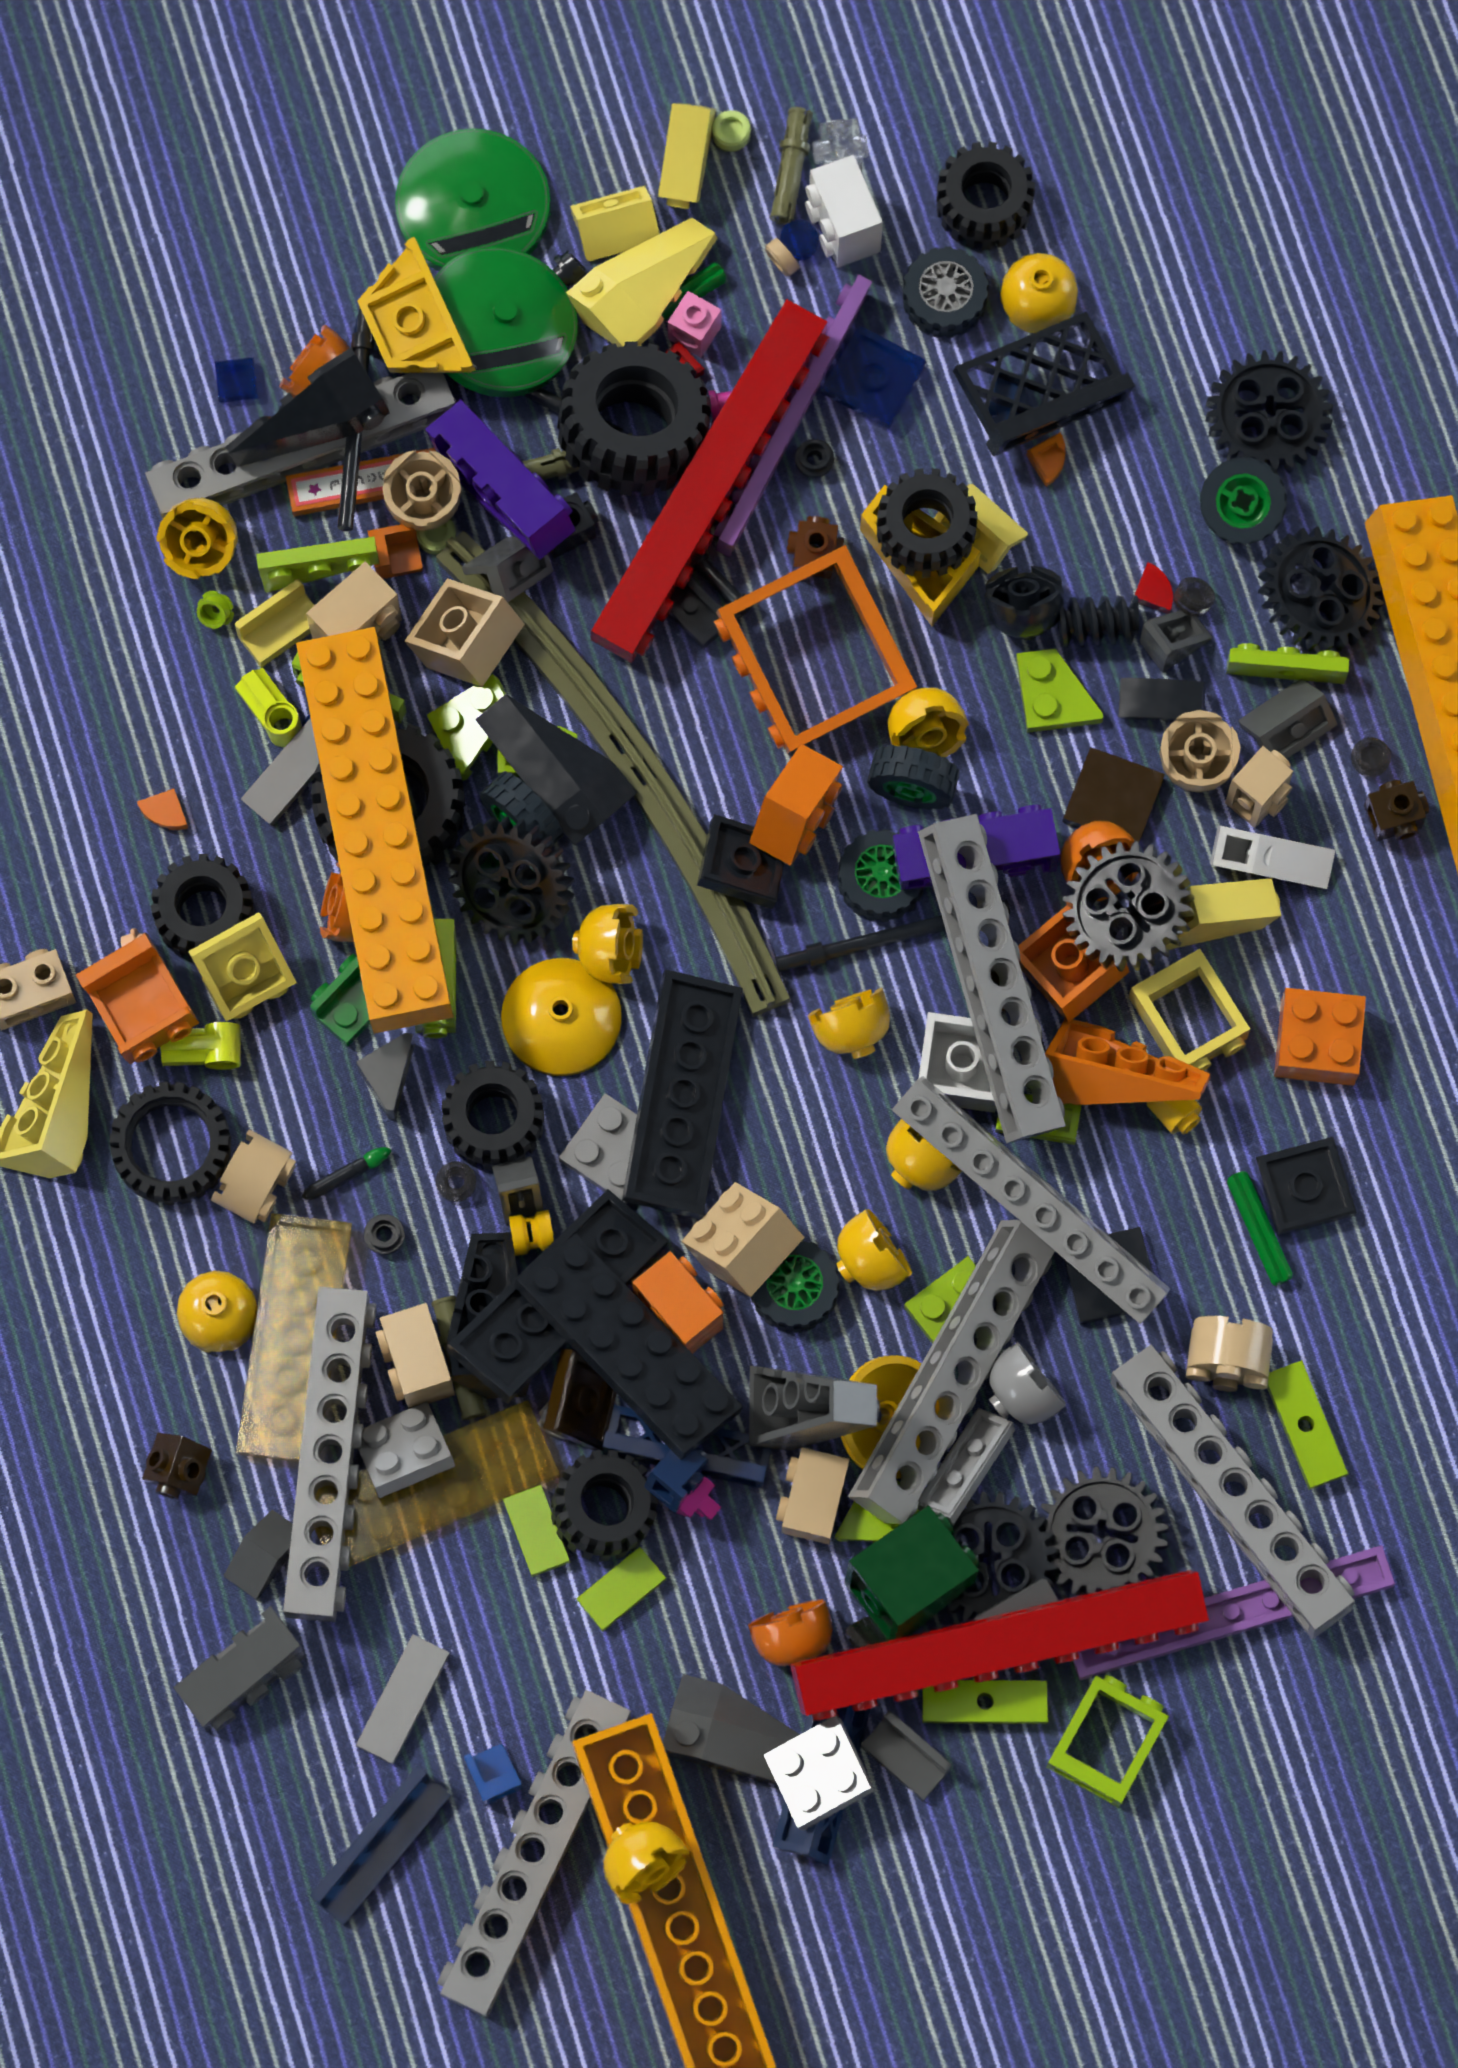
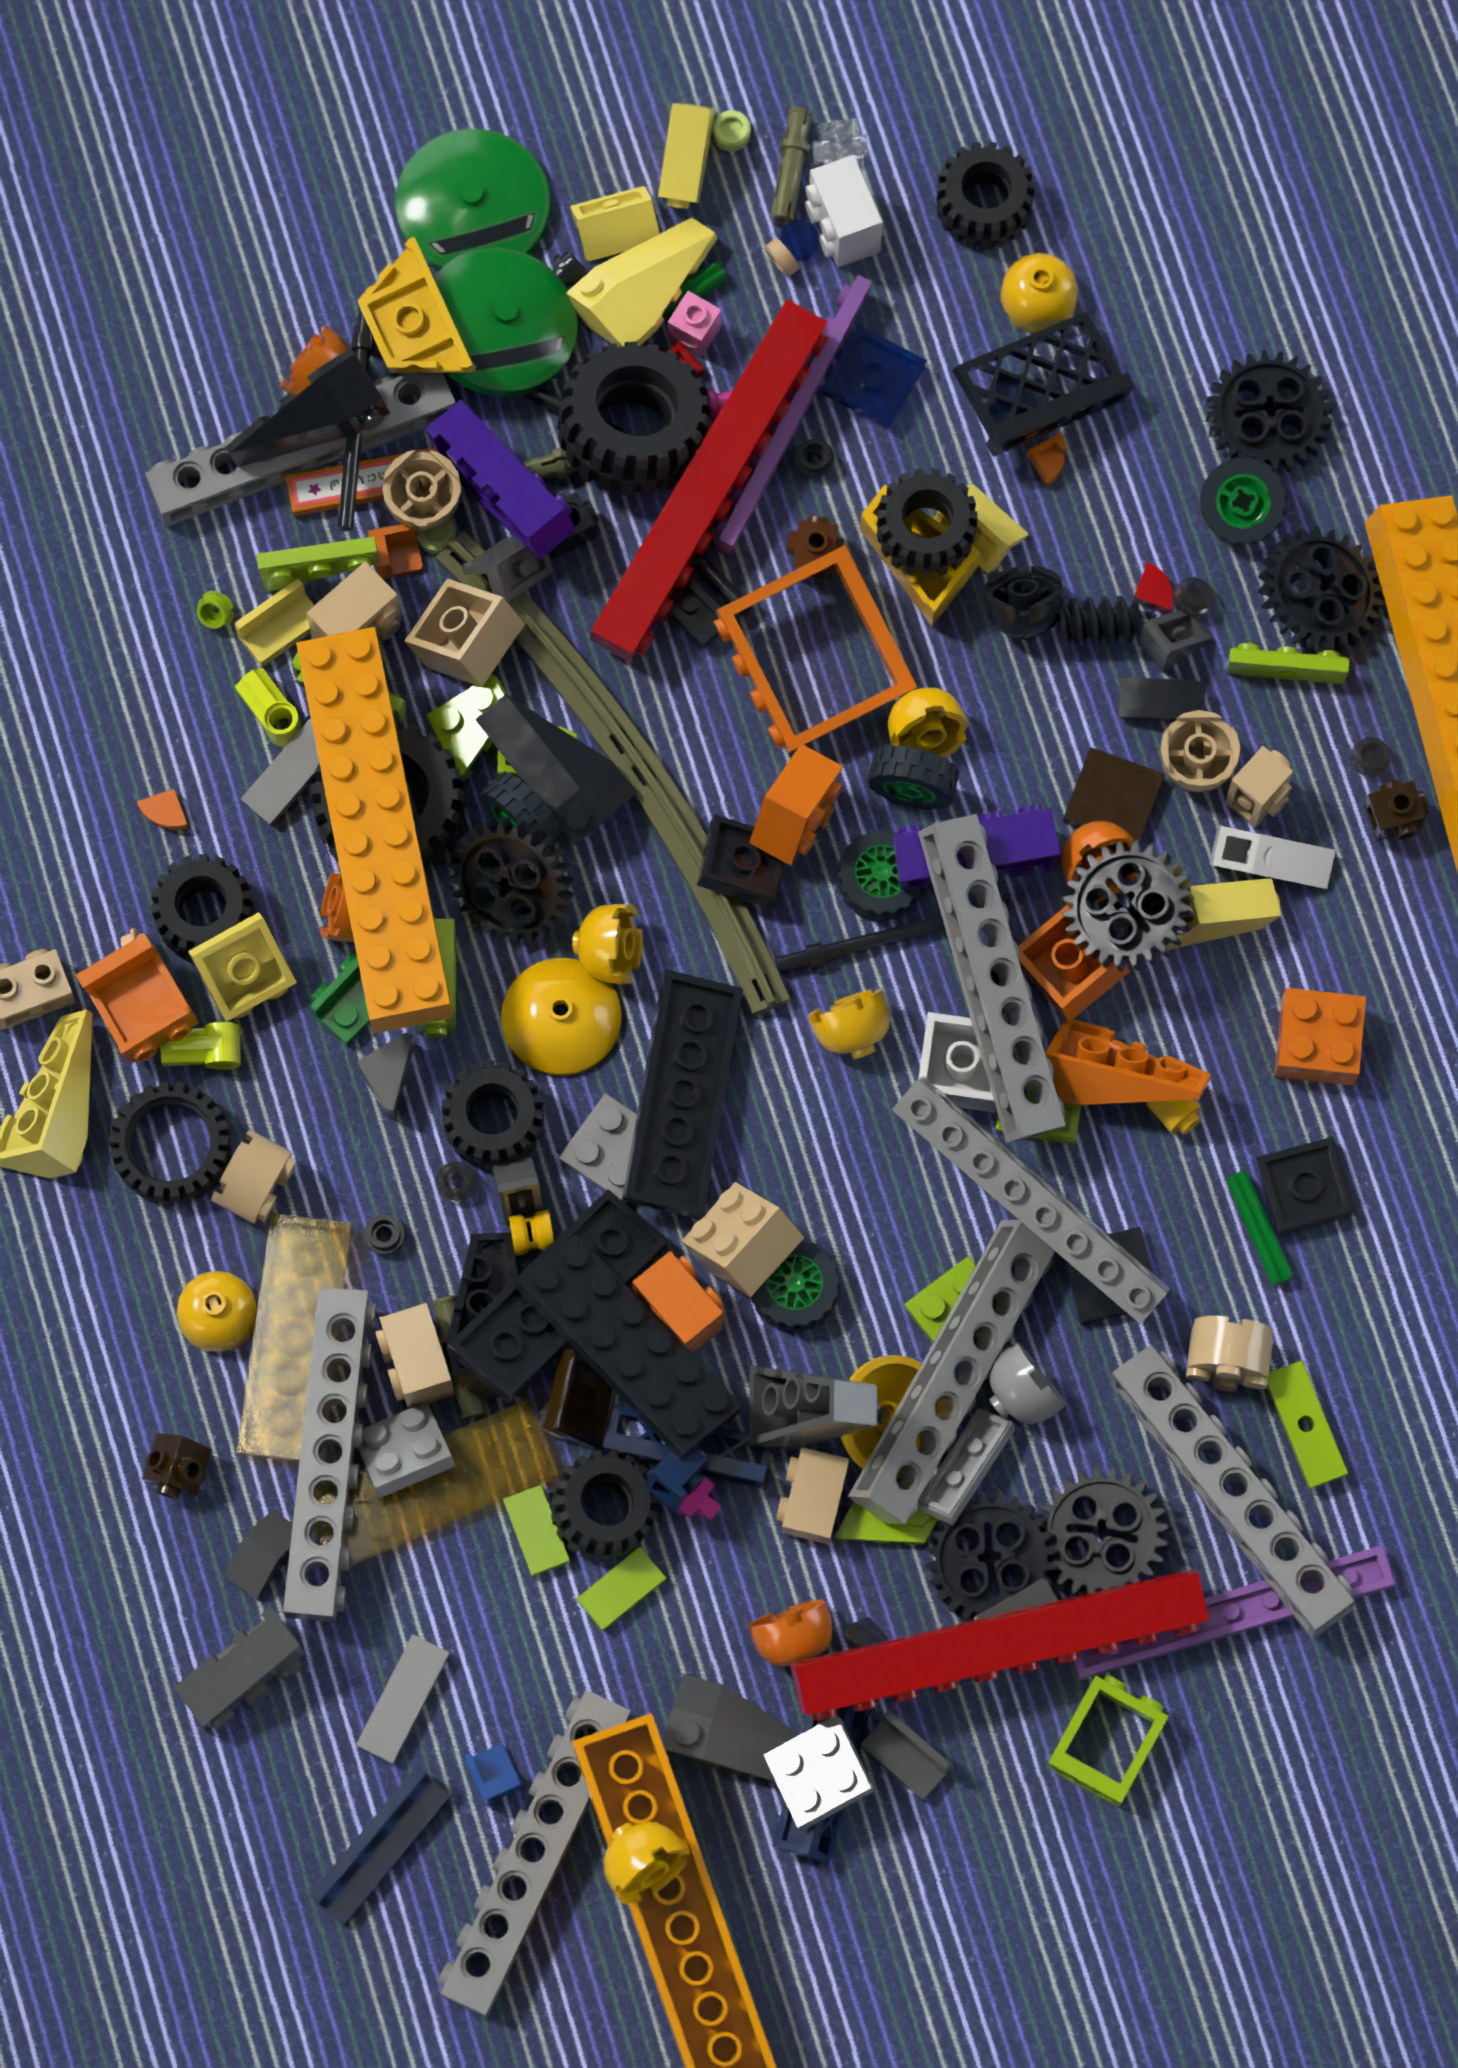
(197, 537): yellow cylinder -> none
(236, 380): clear blue tile -> none
(346, 1173): black piece -> none
(870, 1254): yellow cylinder -> none
(911, 1574): dark green slope -> none
(917, 1160): yellow cylinder -> none
(945, 292): black wheel -> none
(1011, 1703): lime tile -> none
(1053, 693): lime wing -> none
(1168, 980): light yellow window -> none
(1290, 719): dark grey panel -> none

